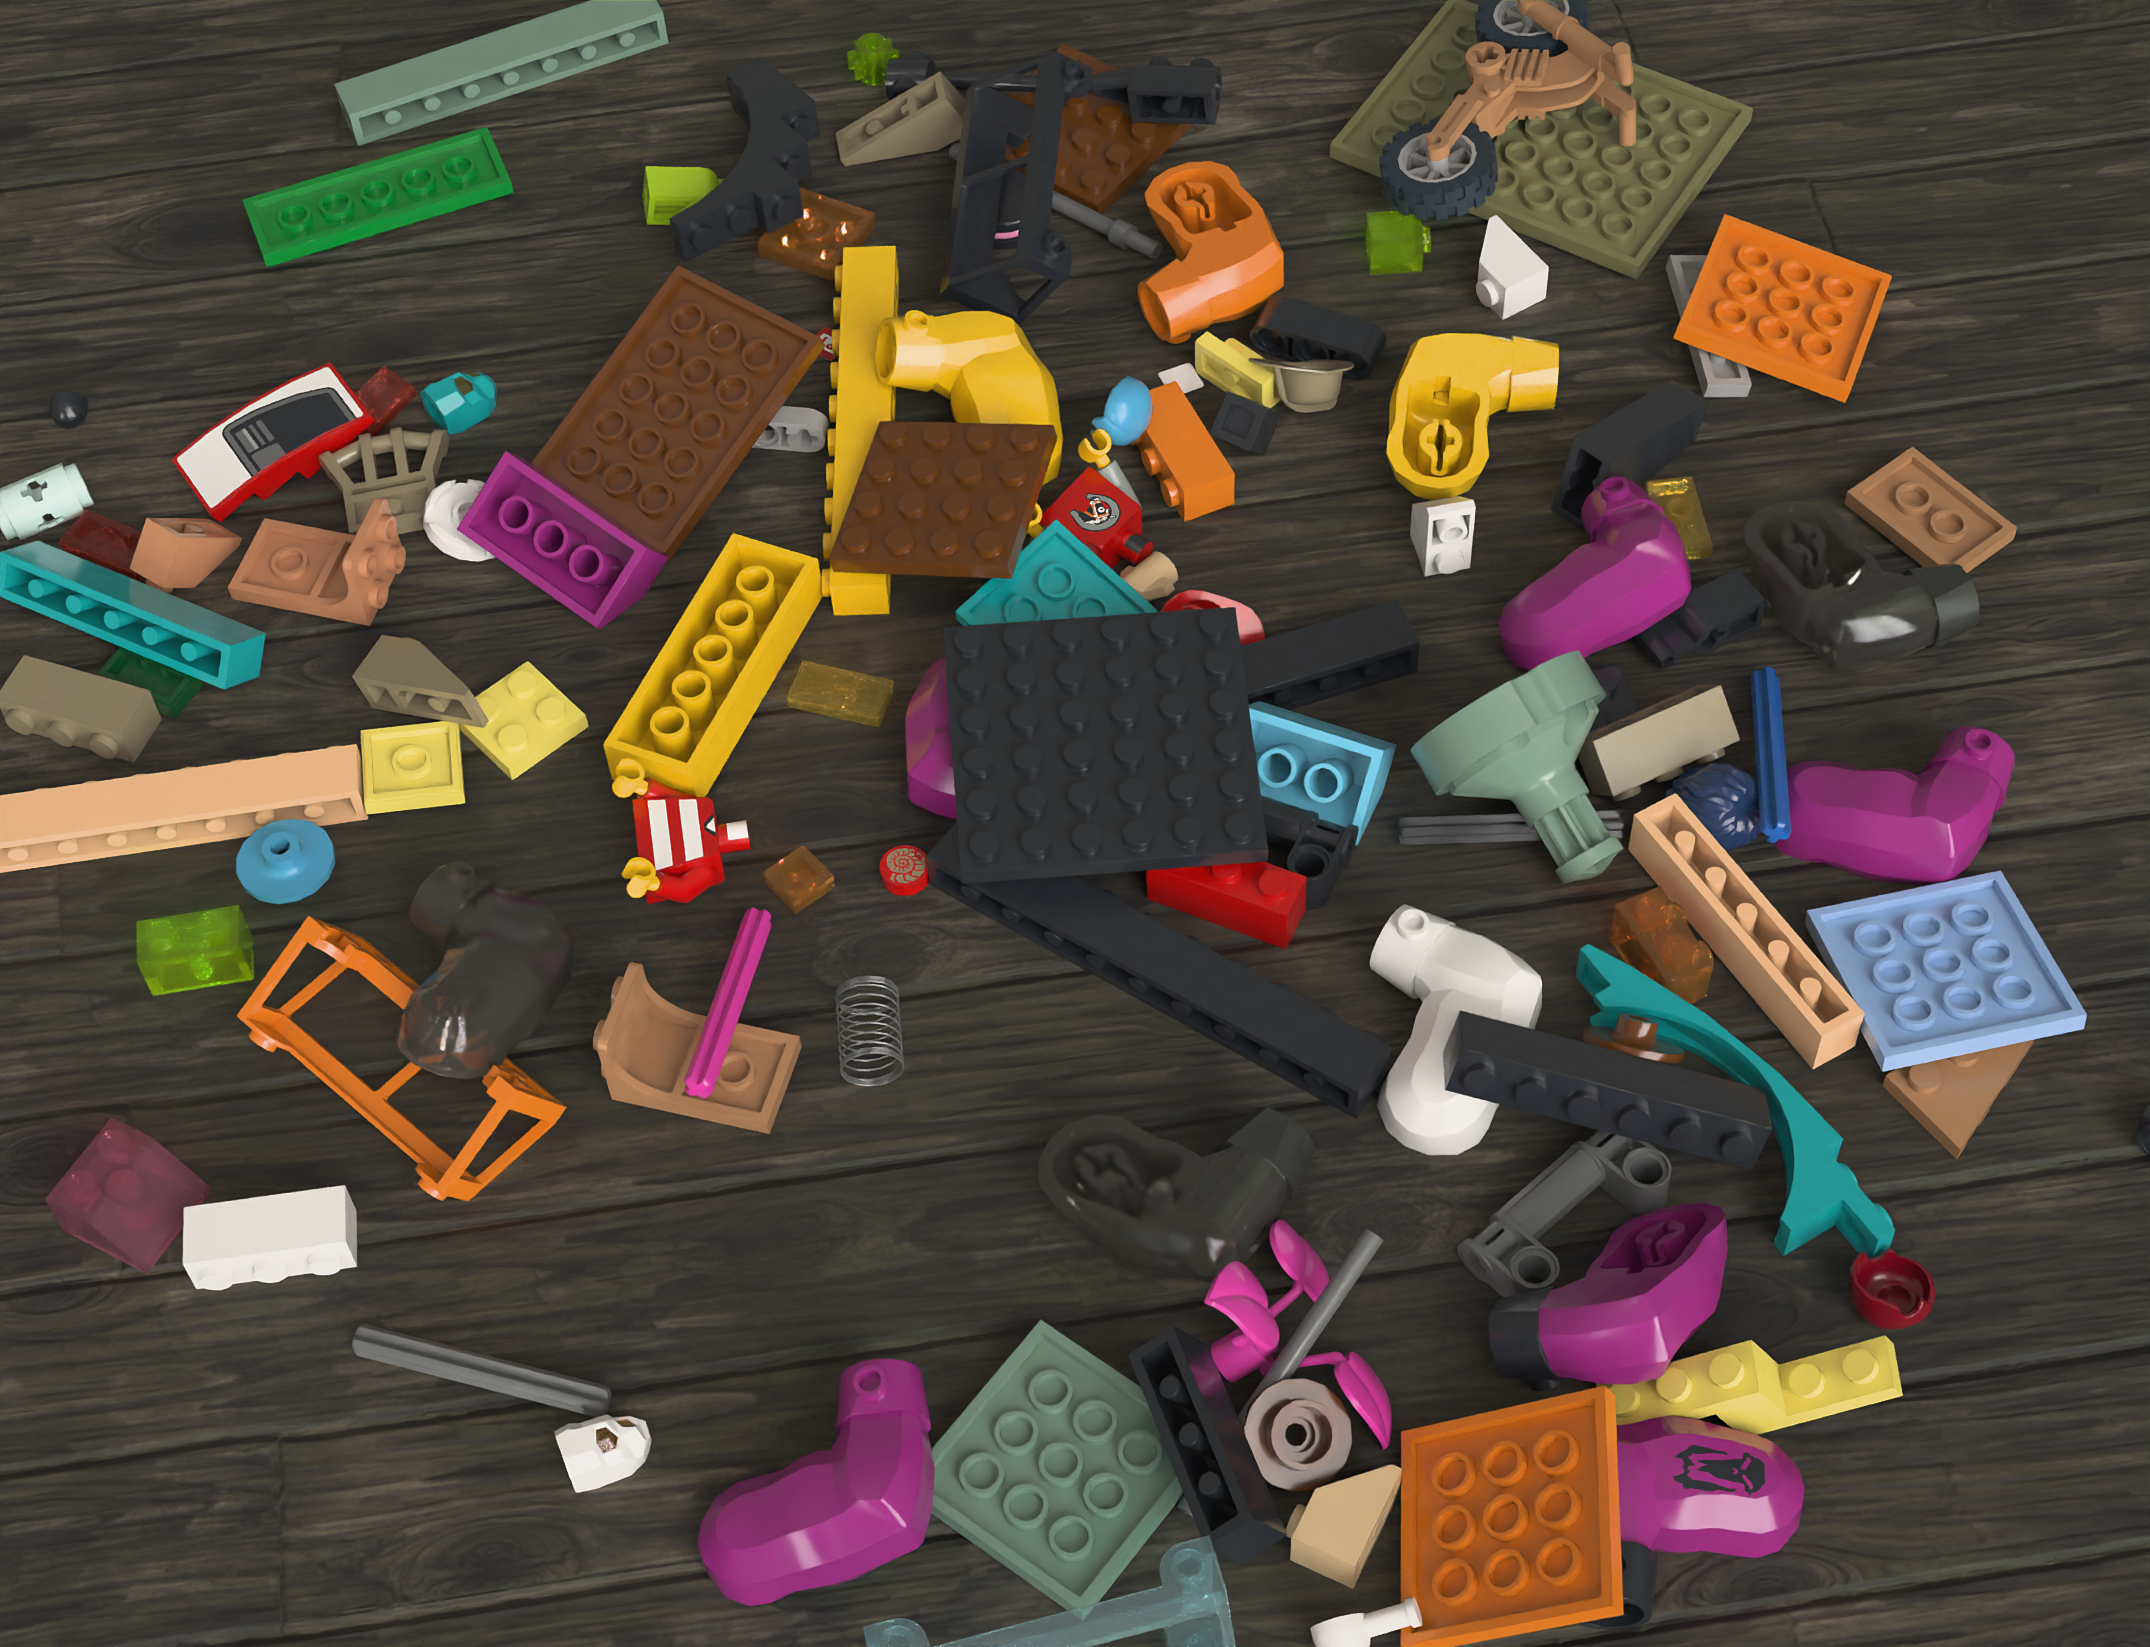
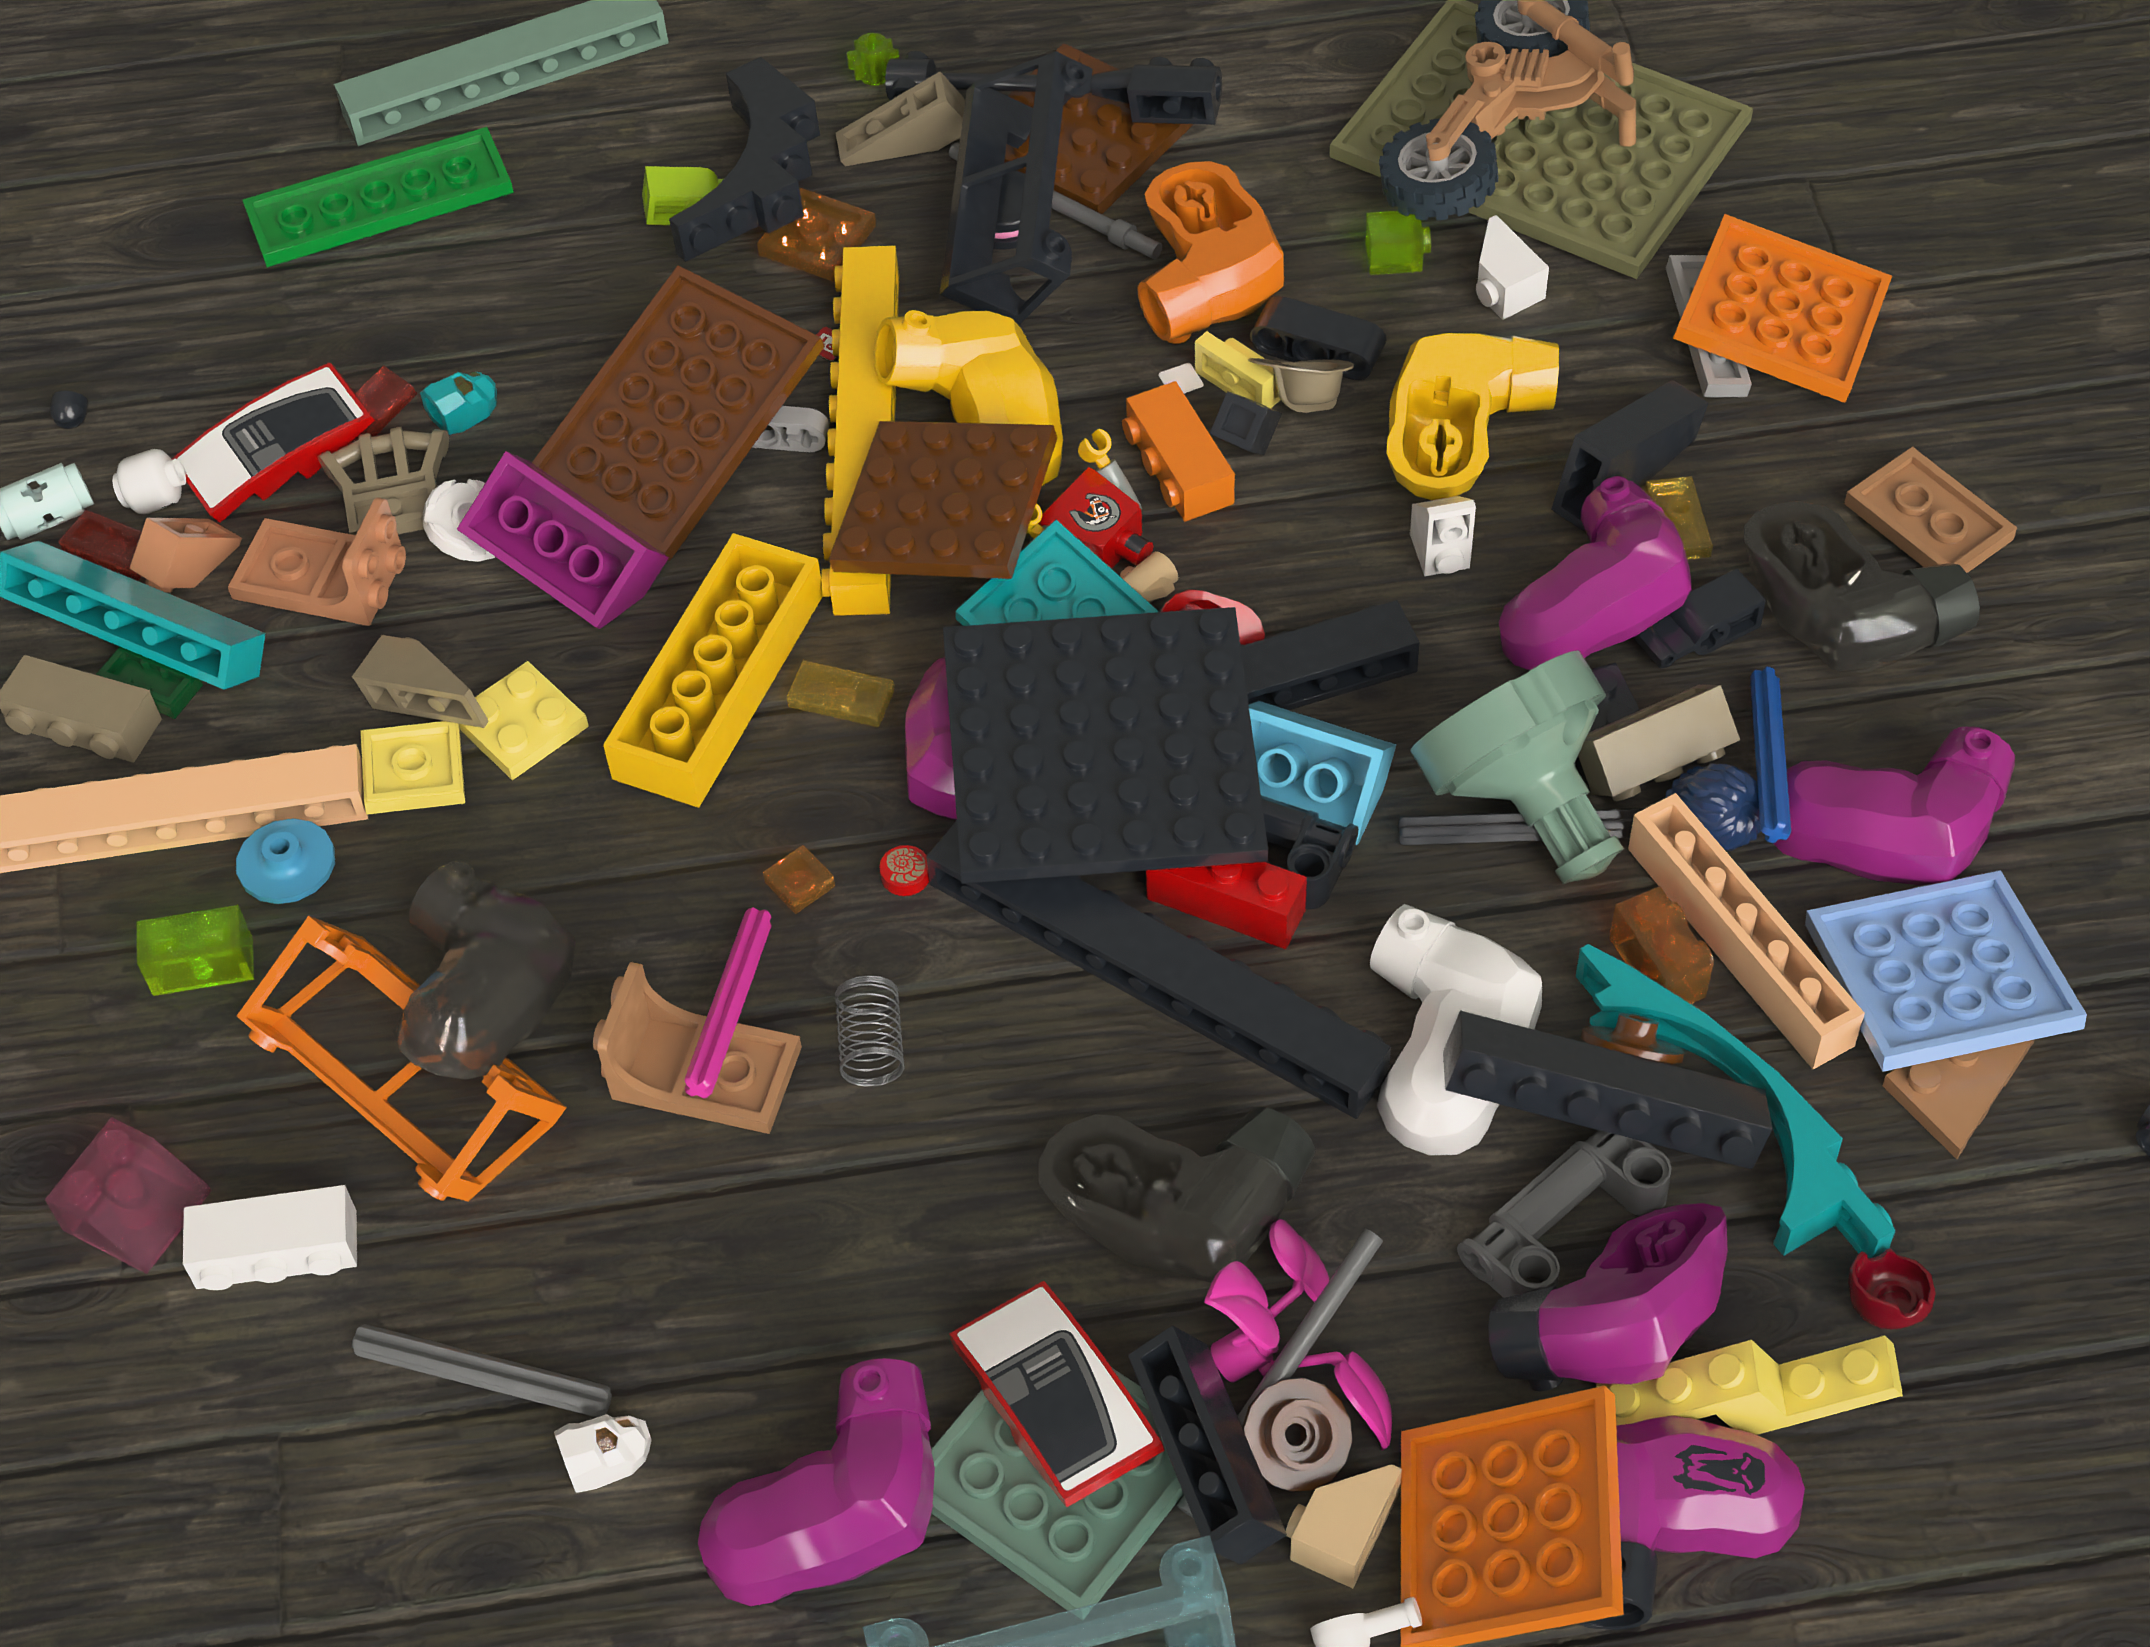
(149, 481): none -> white head
(675, 839): torso -> none
(1056, 1393): none -> slope
(1126, 412): dark azure hair -> none

